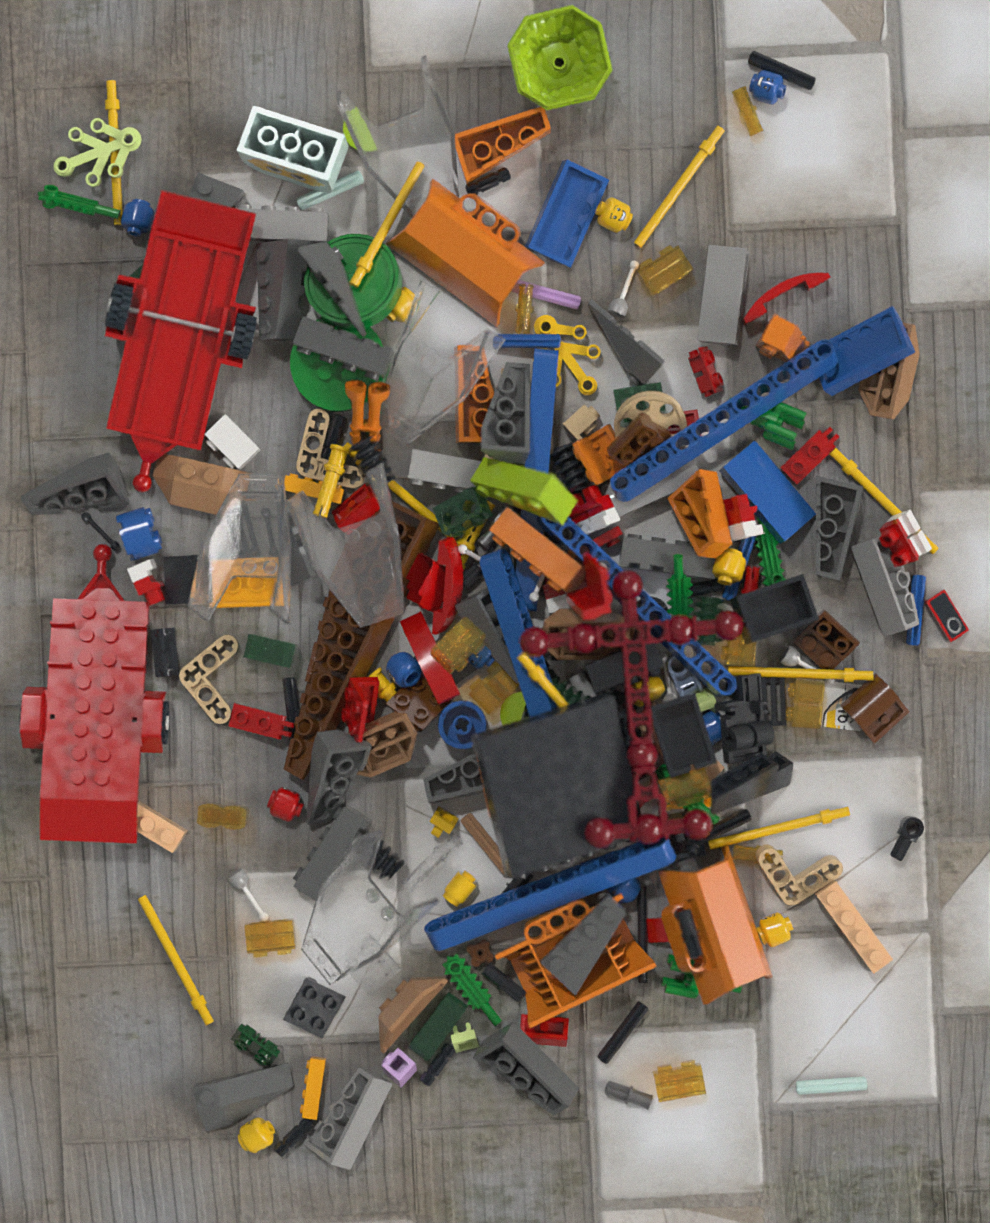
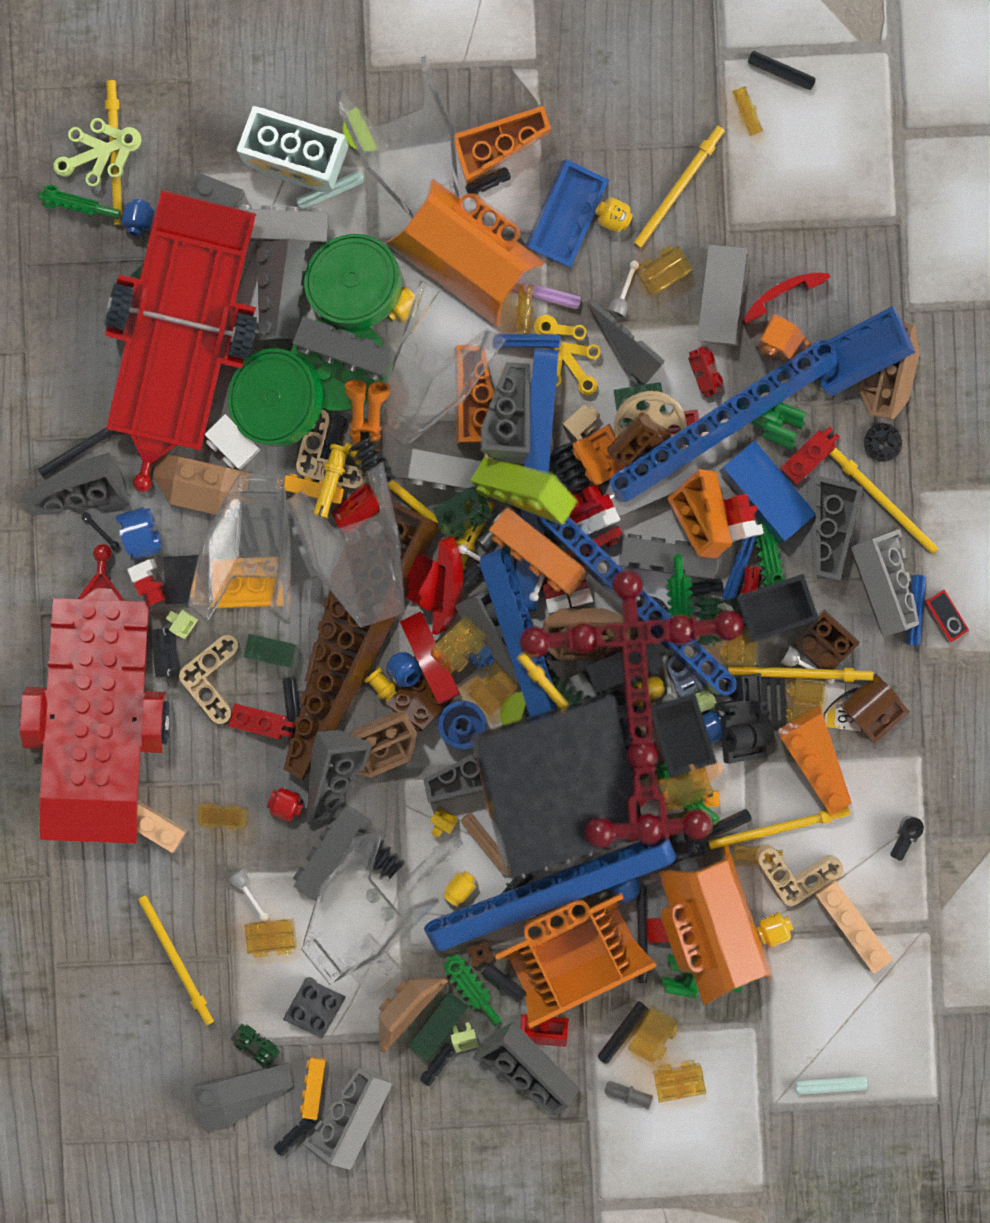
(75, 451): none -> black bar
(182, 623): none -> yellowish green tile
(256, 1135): yellow head -> none
(275, 397): none -> green brick
(330, 272): dark grey wedge -> none
(360, 704): red bracket -> none
(365, 263): yellow bar -> none
(398, 1067): lavender brick -> none
(562, 35): lime rock -> none
(580, 949): dark grey wing -> none
(596, 597): red bracket -> none
(653, 1034): none -> clear yellow brick
(689, 933): black axle -> none
(729, 567): yellow head -> none
(750, 781): black wedge -> none
(767, 87): blue head -> none
(814, 753): none -> orange wedge
(872, 446): none -> black gear
(903, 539): red hips -> none

